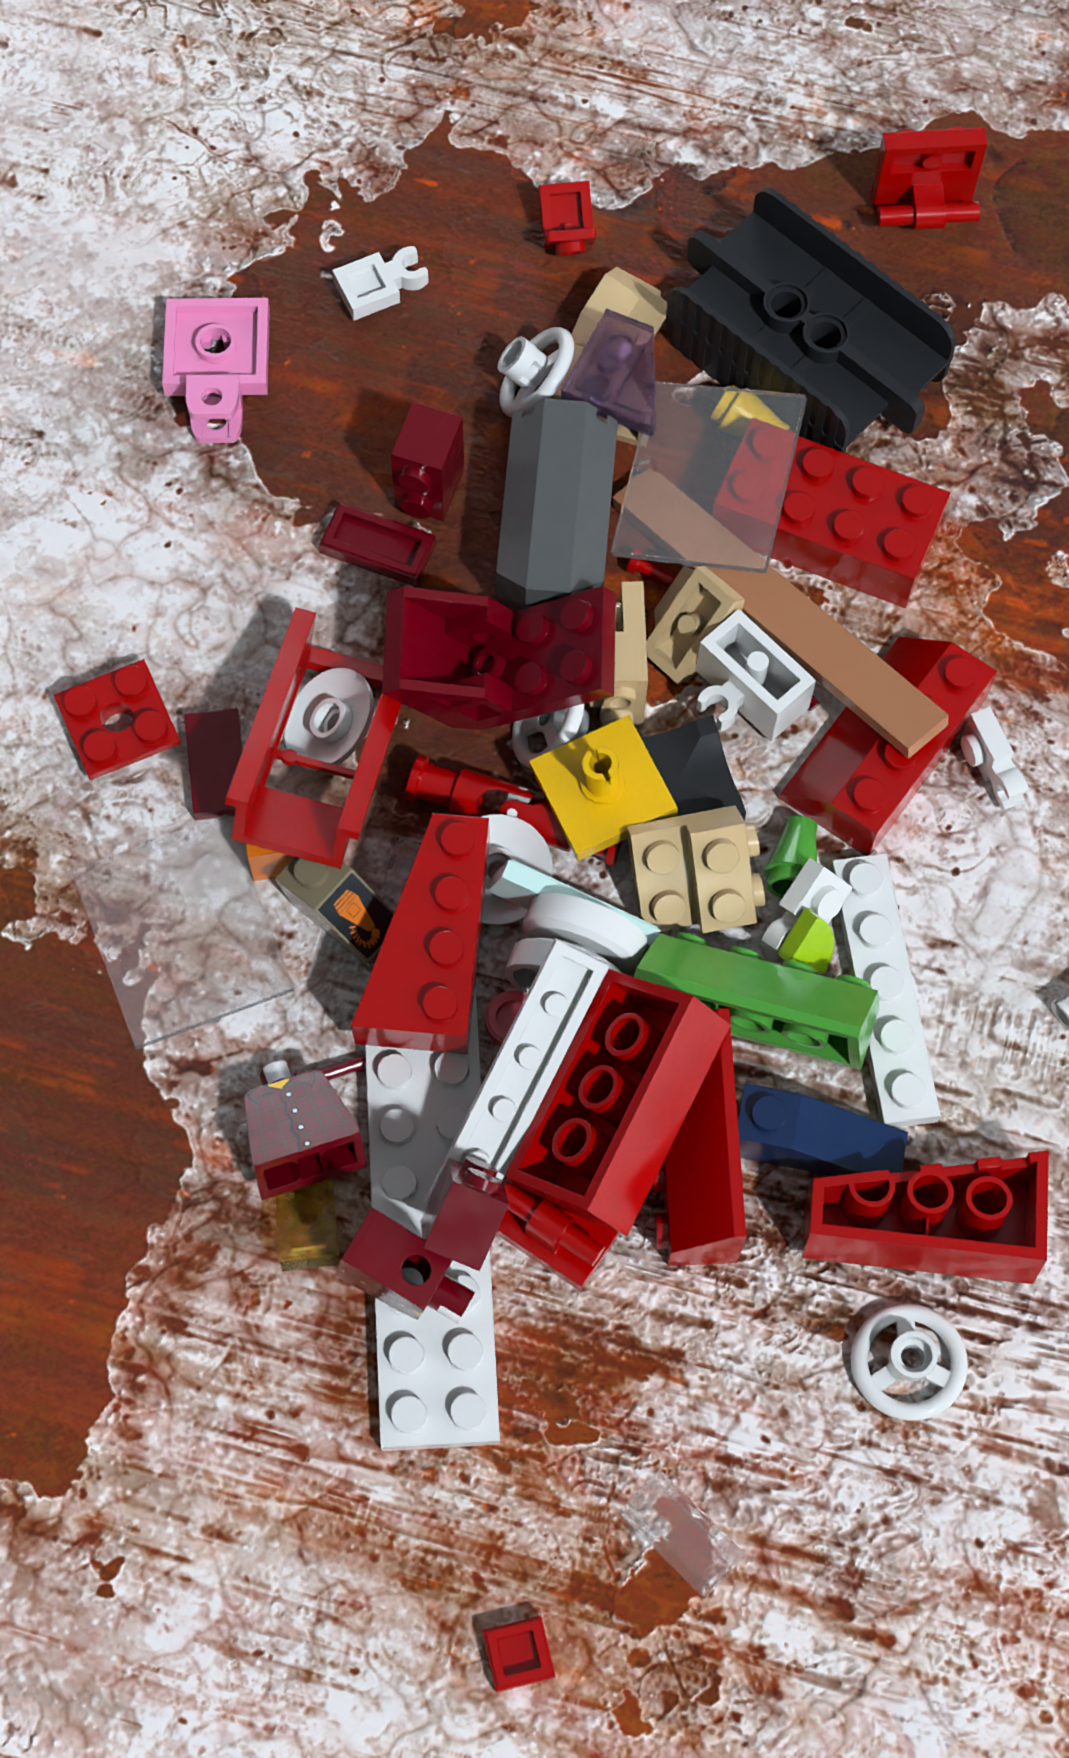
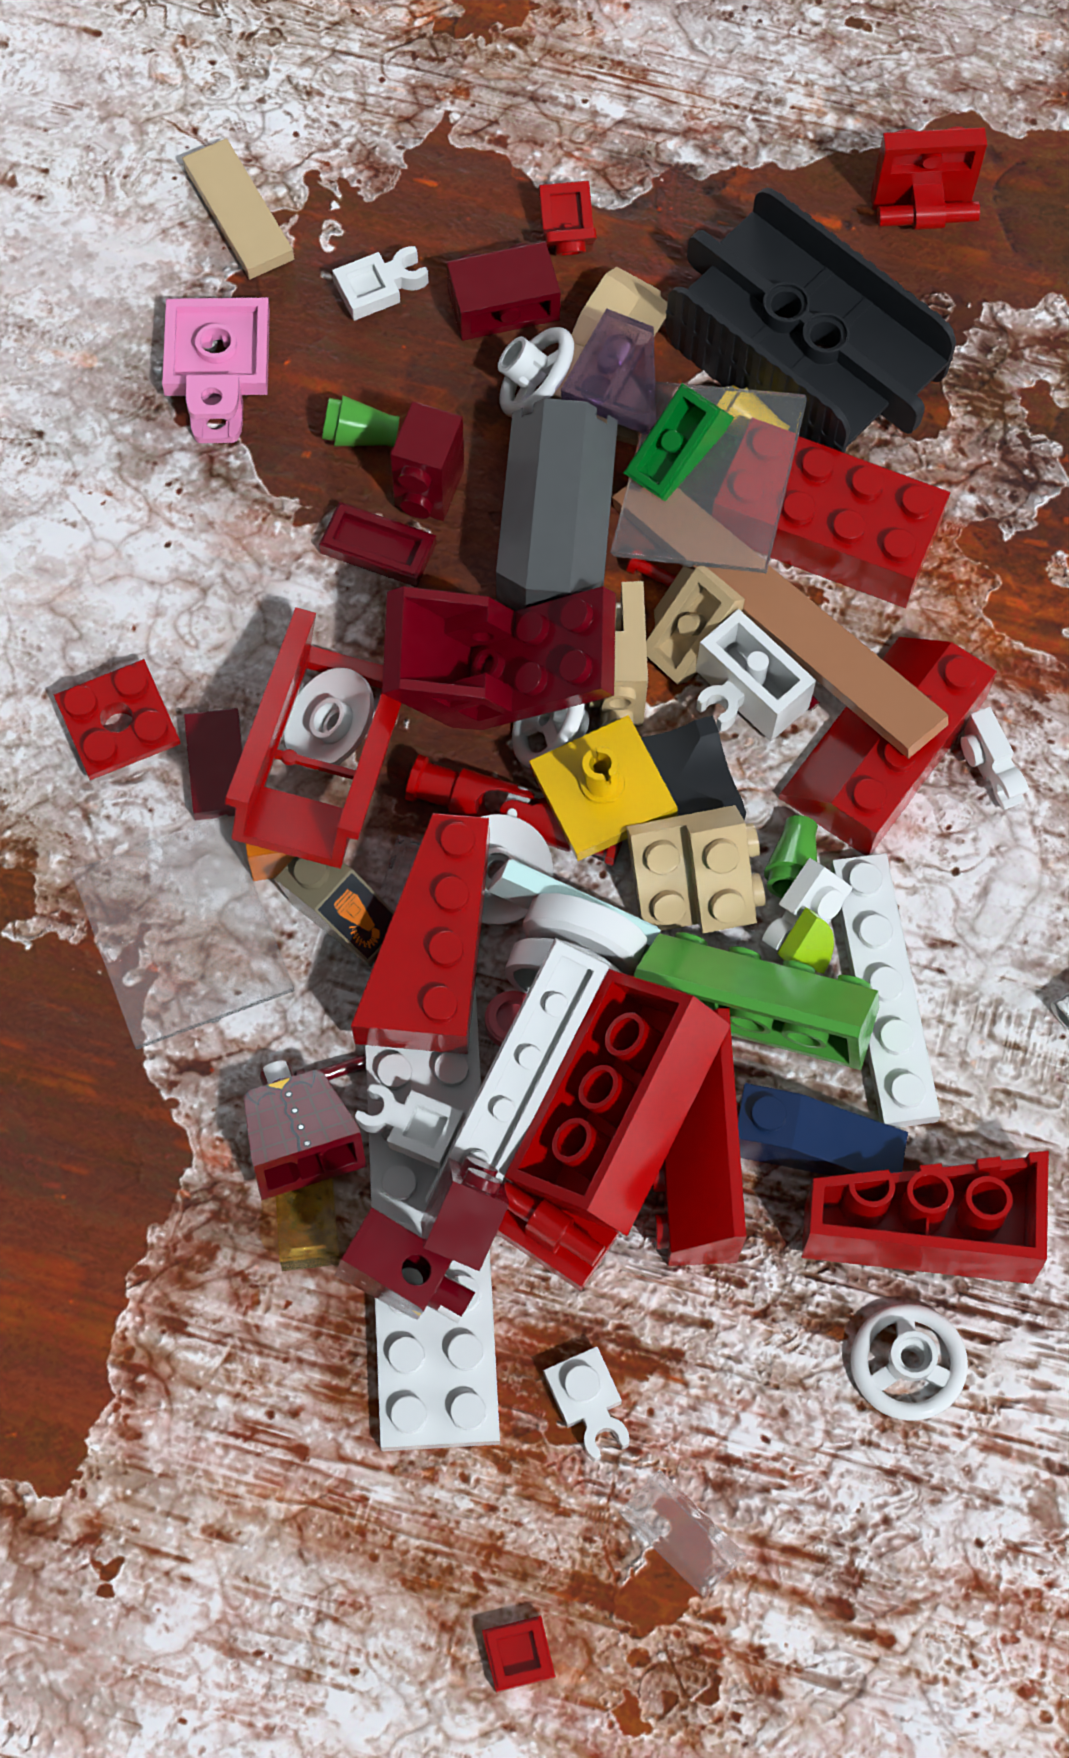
(238, 208): none -> tan tile
(358, 424): none -> bright green cone
(418, 1128): none -> white plate
(503, 290): none -> dark red brick
(585, 1394): none -> white plate
(678, 442): none -> green slope

